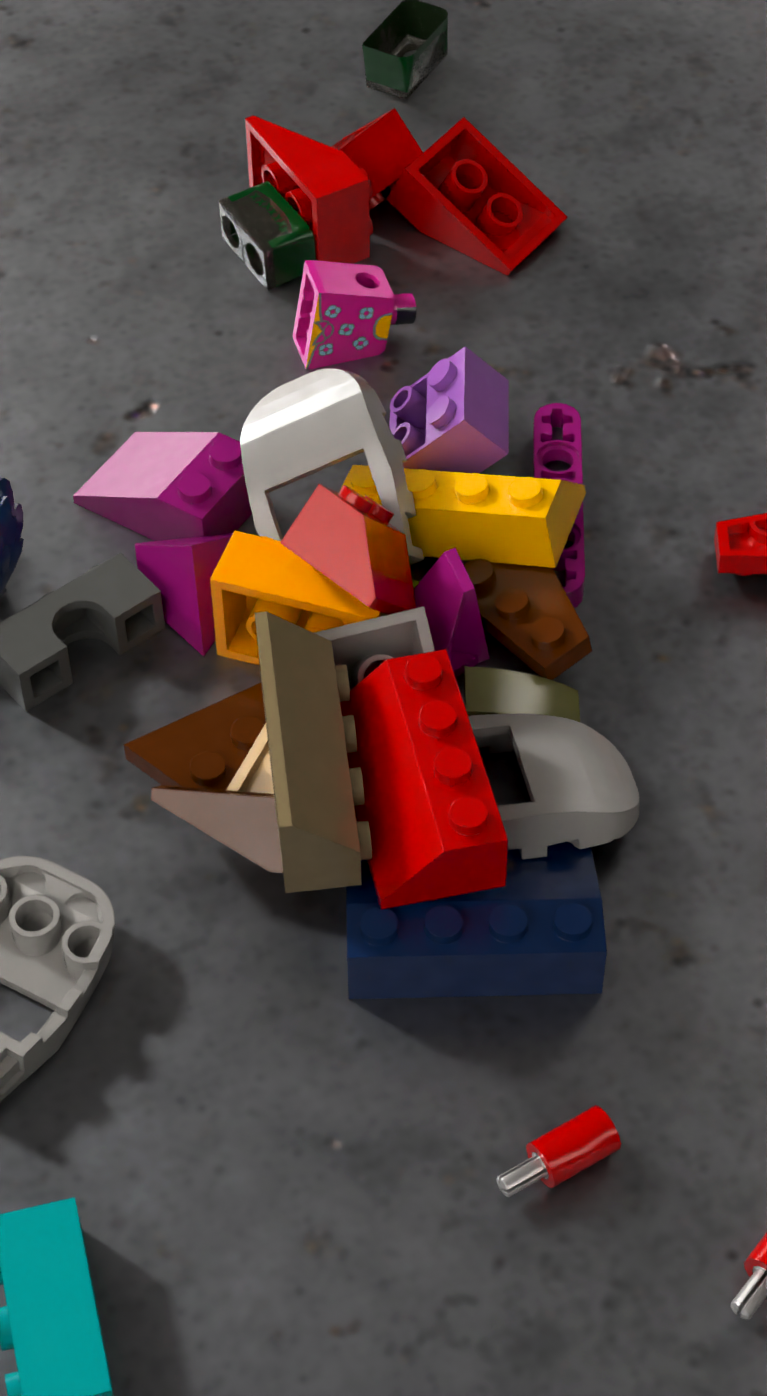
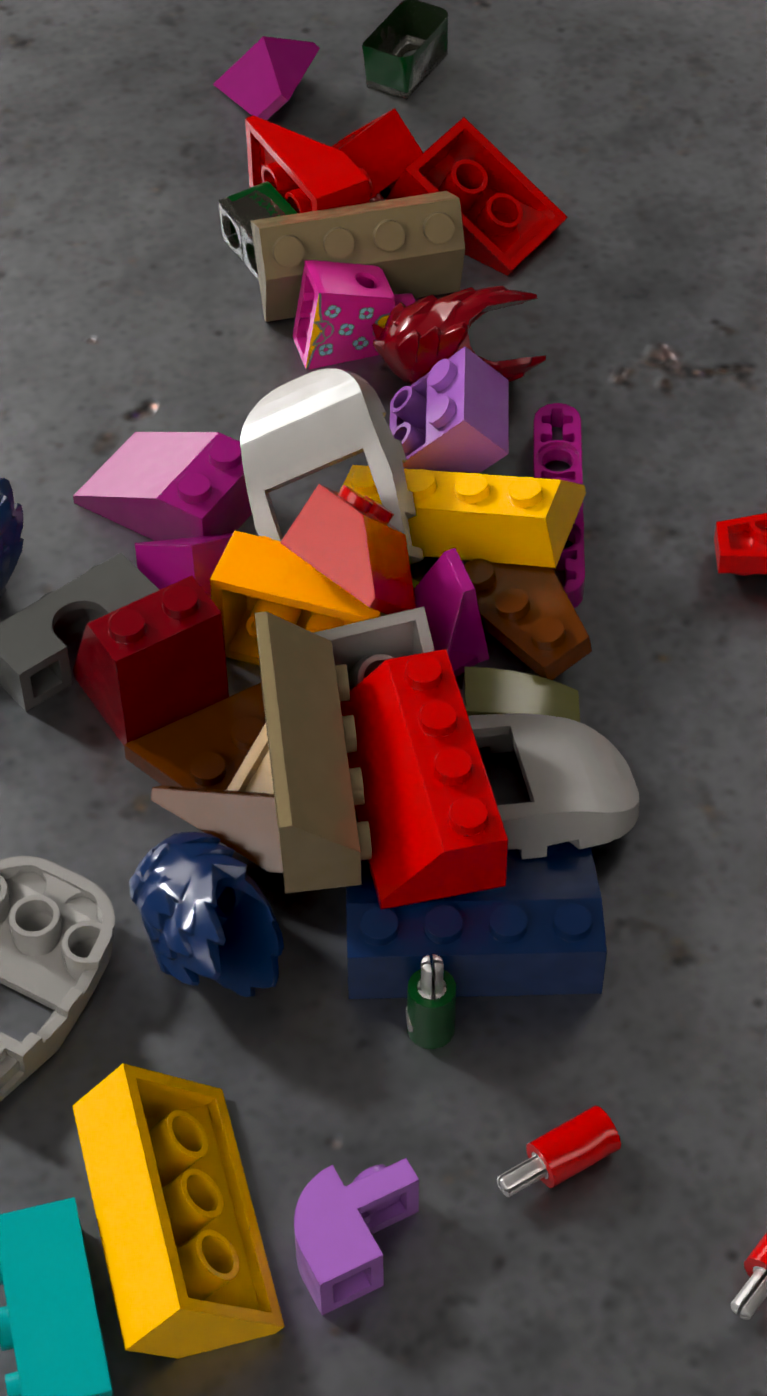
(154, 660): none -> dark red slope
(174, 1215): none -> yellow slope
(206, 914): none -> dark blue head
(267, 74): none -> magenta slope
(336, 1229): none -> medium lavender brick
(409, 237): none -> dark tan slope
(431, 1004): none -> dark green piece
(438, 328): none -> dark red head

